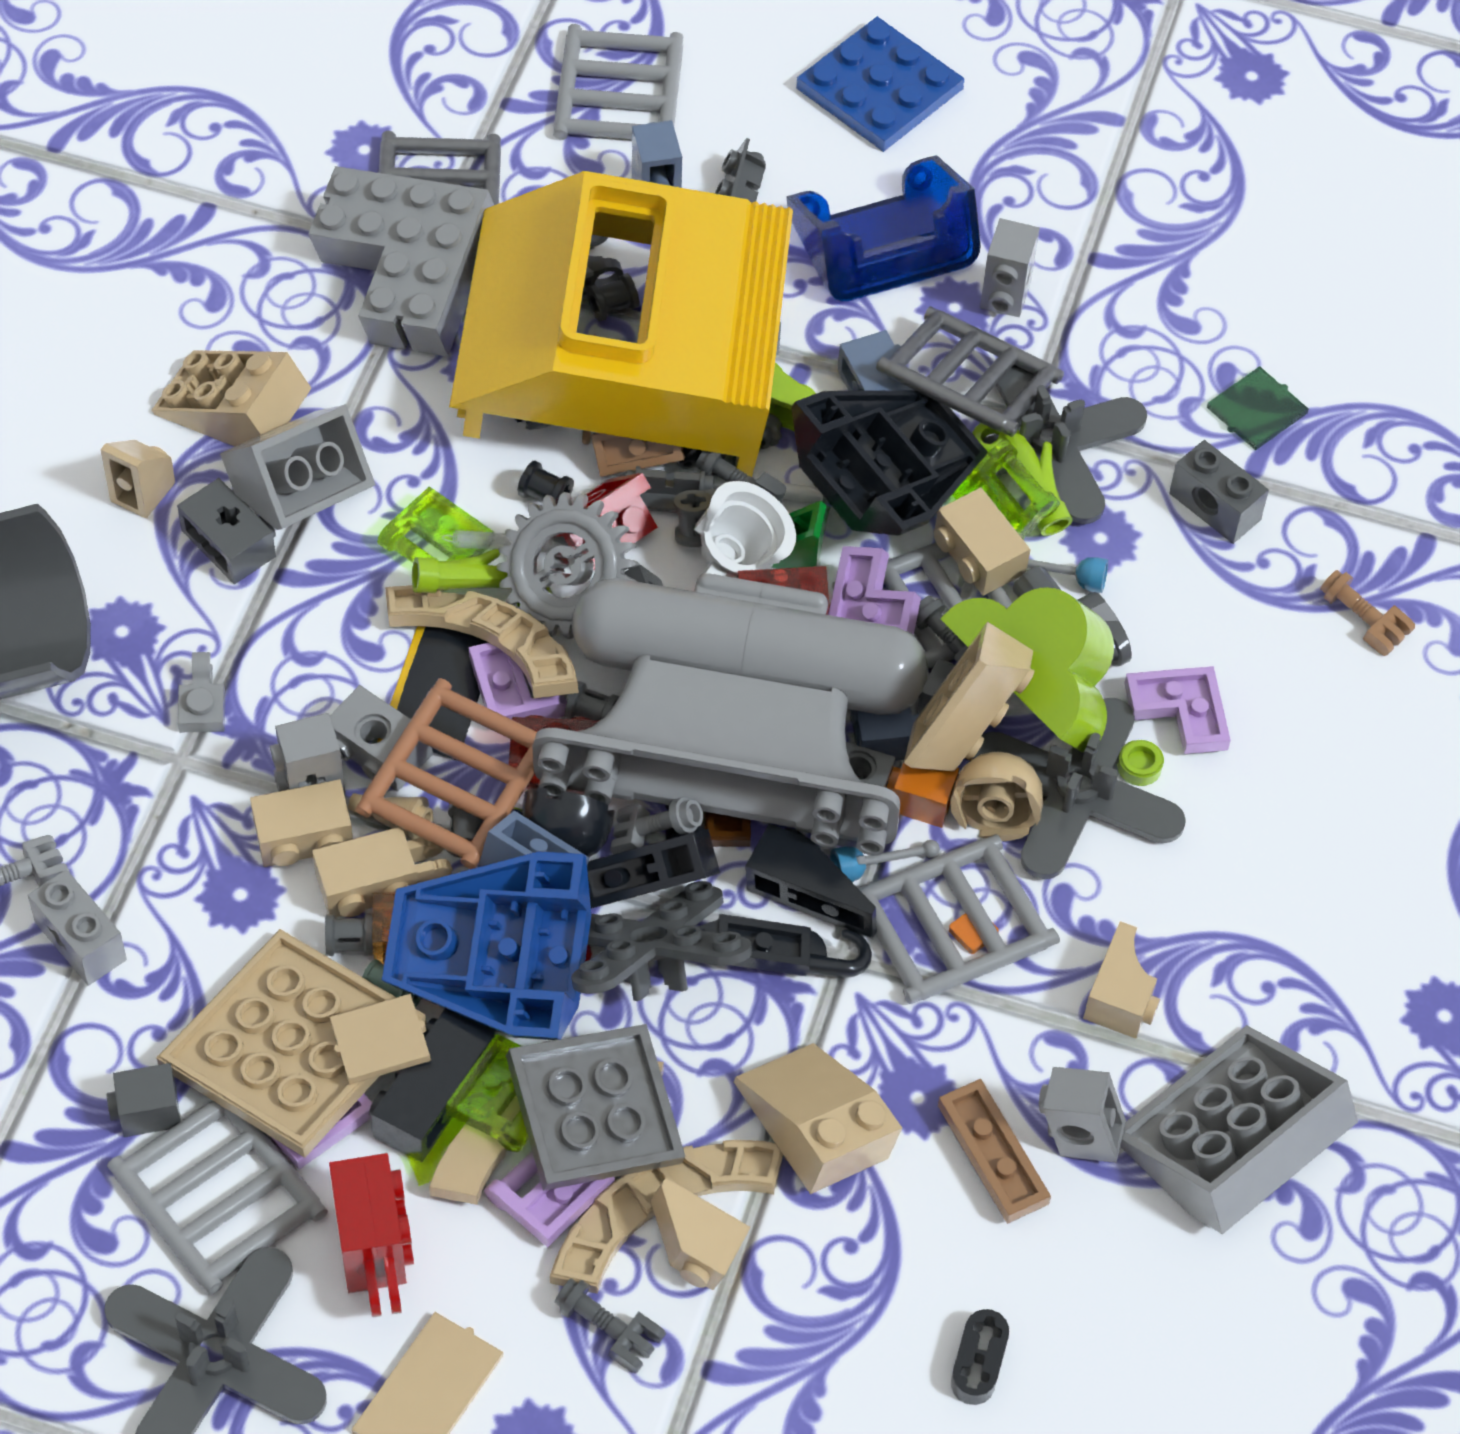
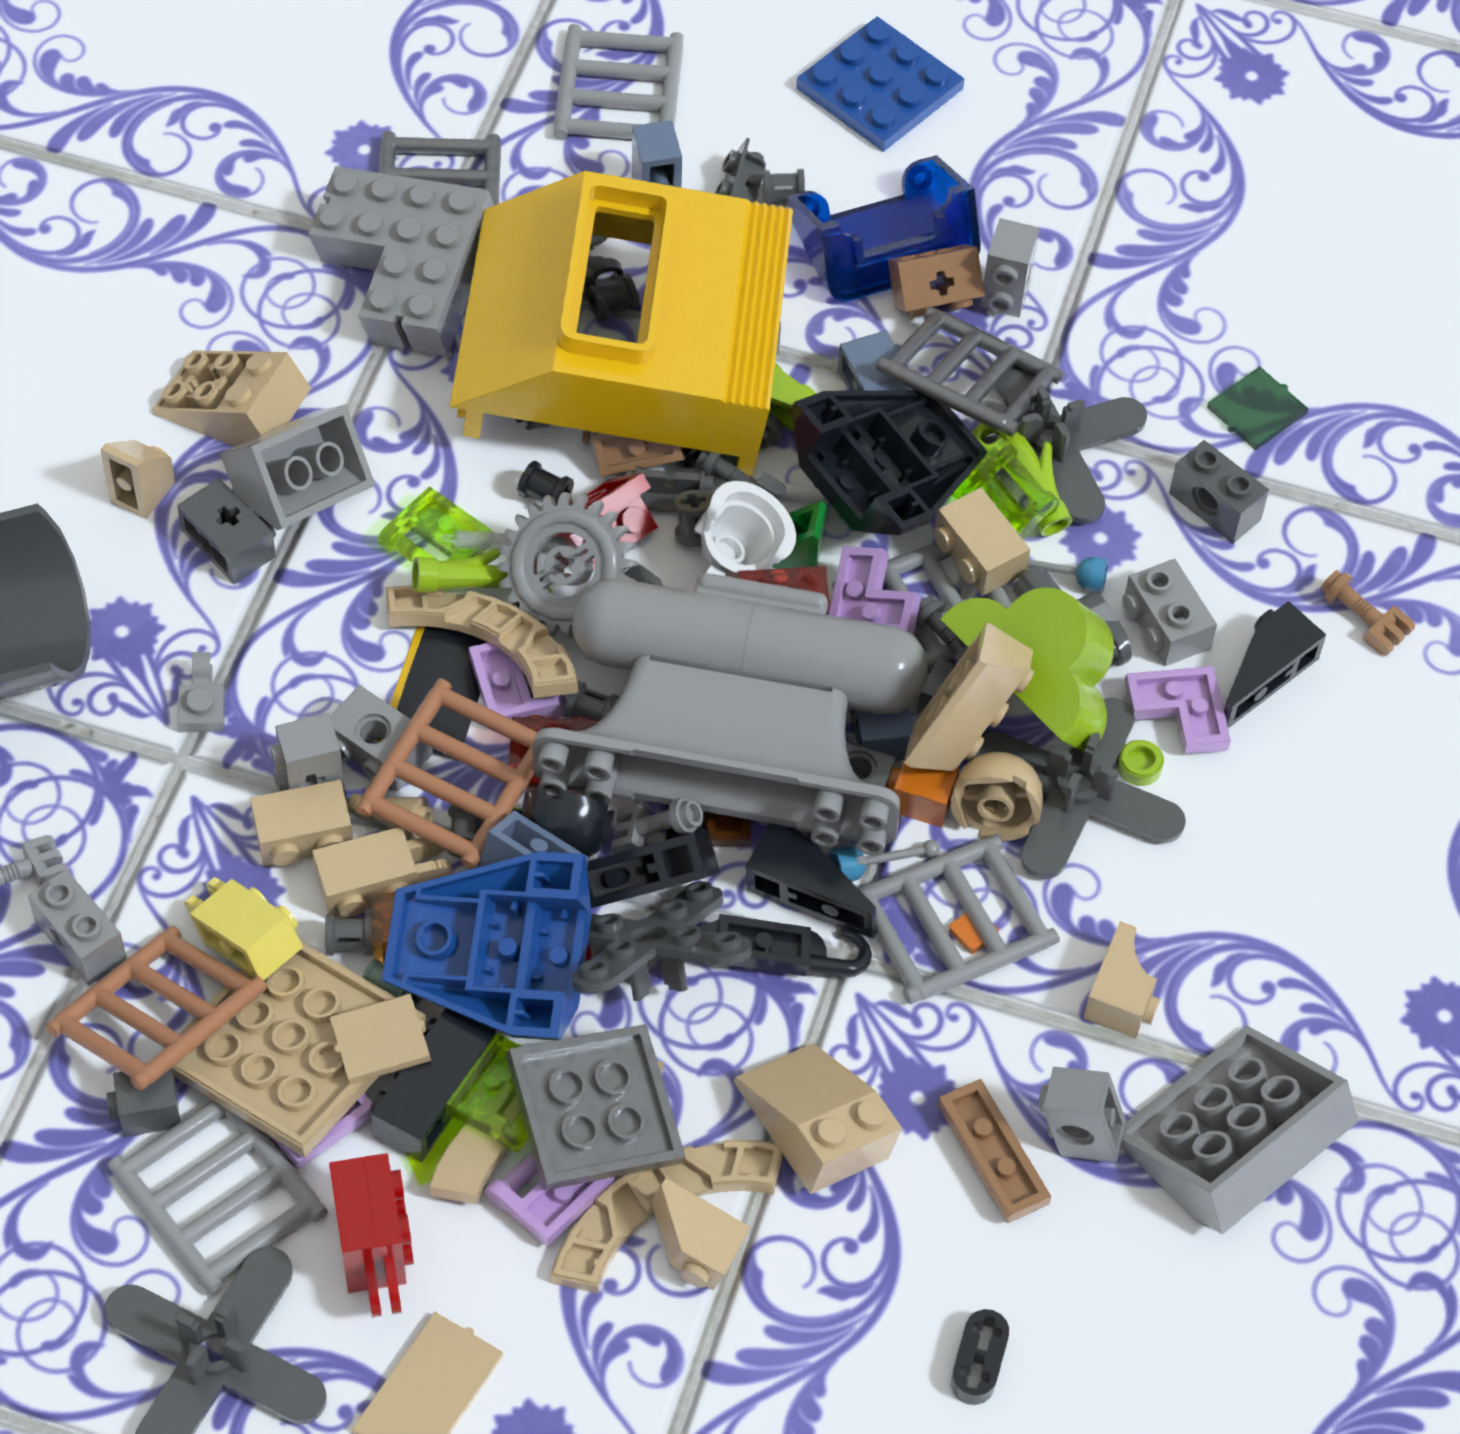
(138, 969): none -> nougat bar
(245, 927): none -> light yellow hinge
(574, 1299): dark grey hinge -> none
(771, 180): none -> dark grey bush
(913, 273): none -> medium nougat brick
(1169, 612): none -> light grey brick
(1278, 652): none -> black slope

